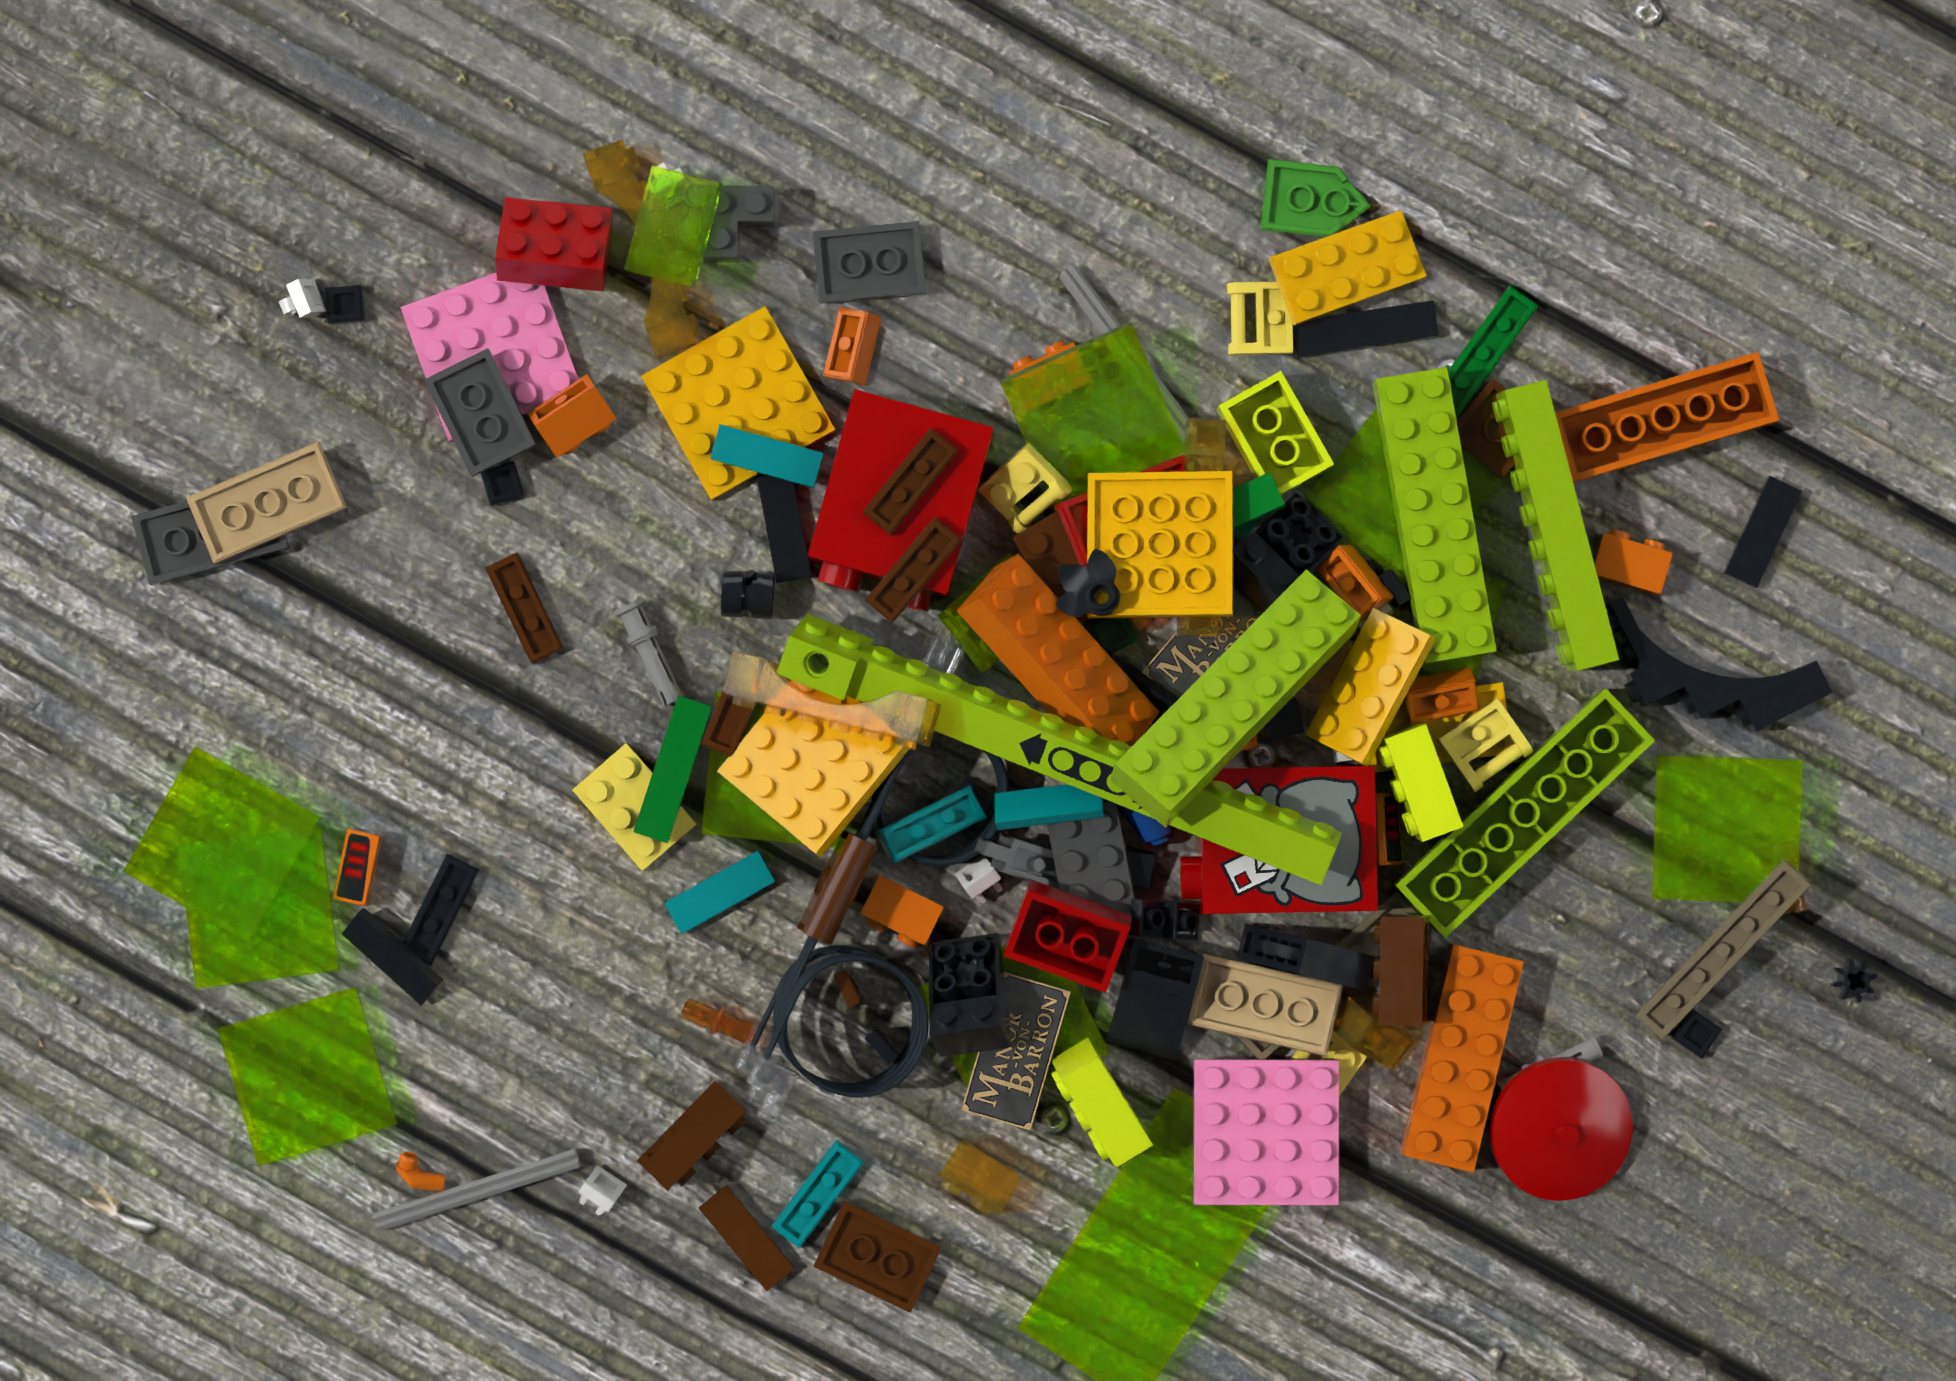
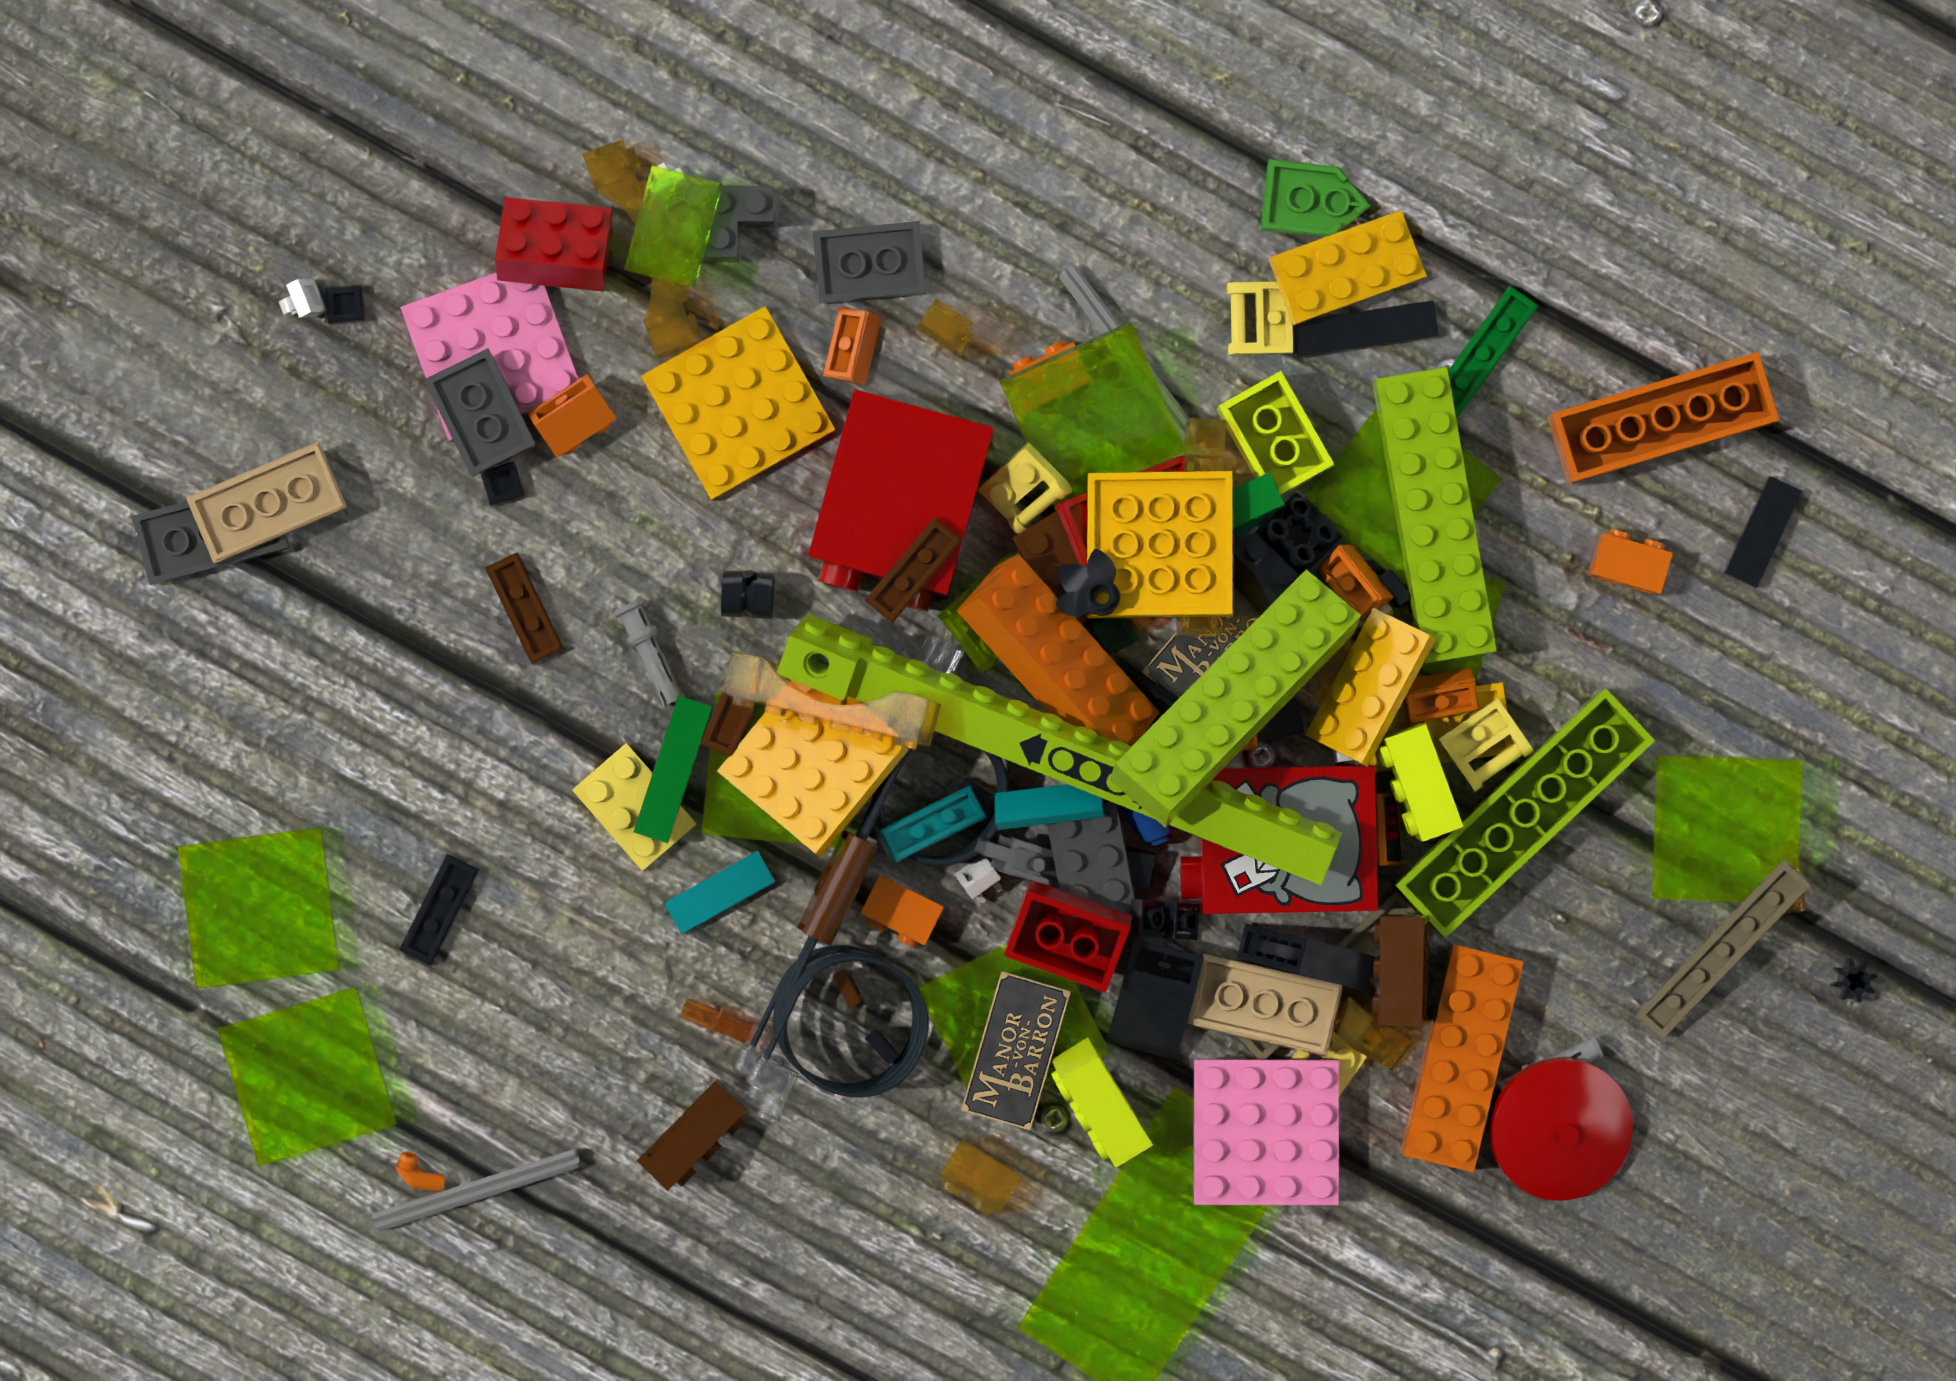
(222, 844): clear neon green plate -> none
(357, 867): slope -> none
(392, 956): black tile -> none
(601, 1189): white tile -> none
(746, 1237): reddish brown tile -> none
(767, 456): teal tile -> none
(784, 529): black tile -> none
(817, 1194): teal tile -> none
(877, 1256): reddish brown plate -> none
(910, 481): reddish brown tile -> none
(945, 330): none -> clear yellow brick
(968, 995): black slope -> none
(1481, 432): reddish brown plate -> none
(1555, 526): lime brick -> none
(1696, 1033): black tile -> none
(1757, 699): black arch -> none

